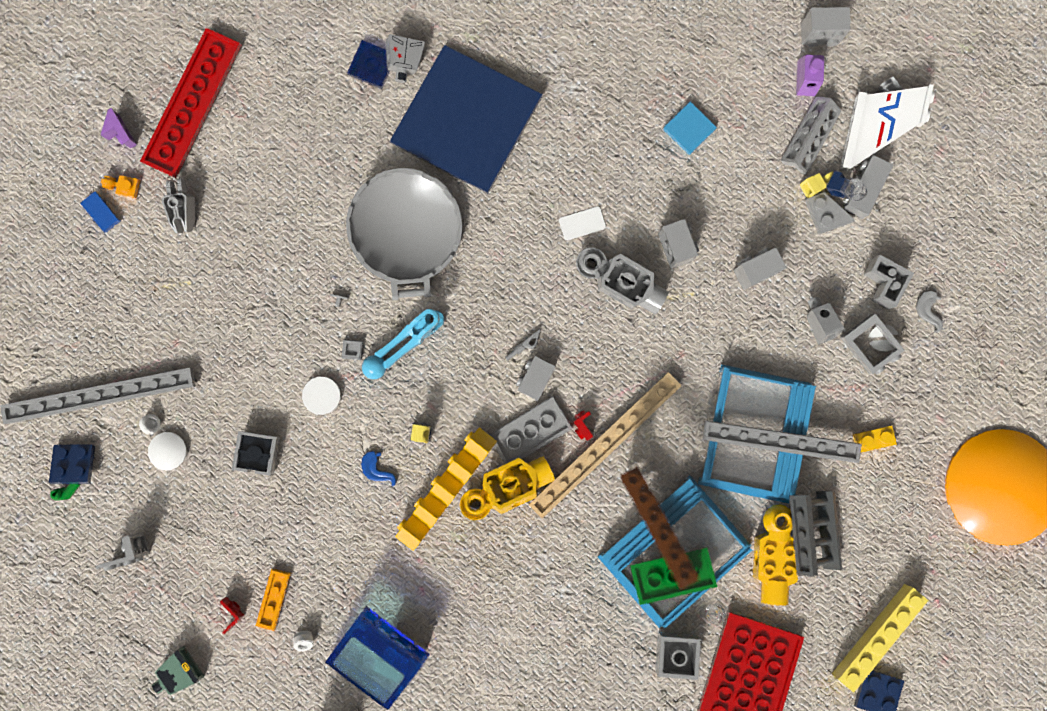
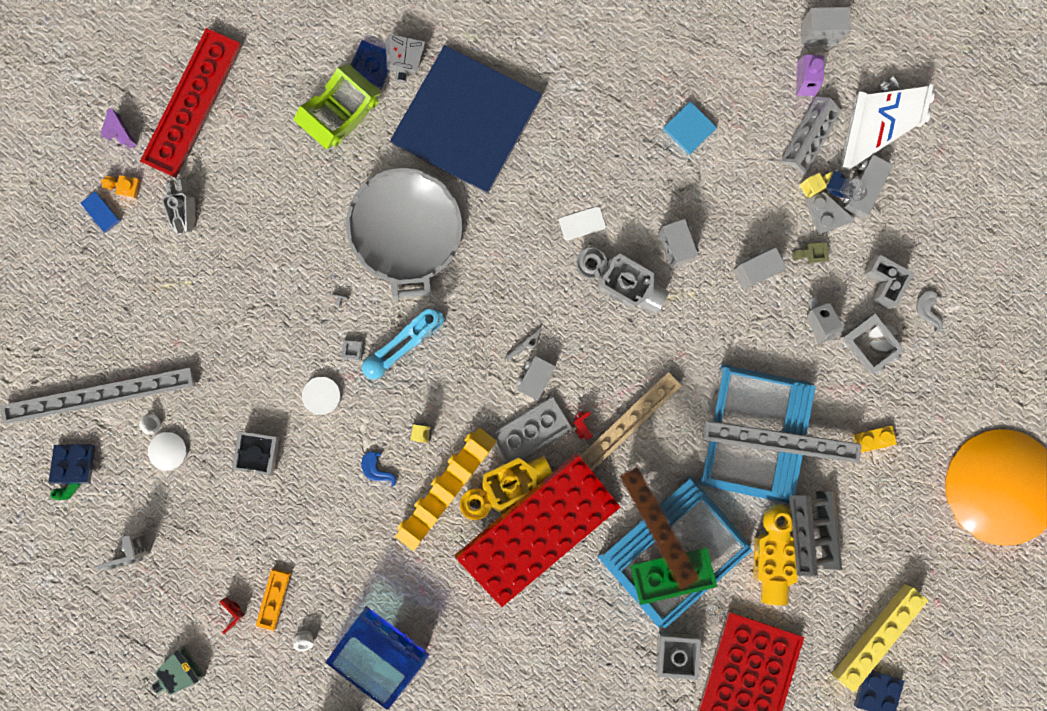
(339, 108): none -> lime window
(537, 530): none -> red plate
(814, 253): none -> olive plate

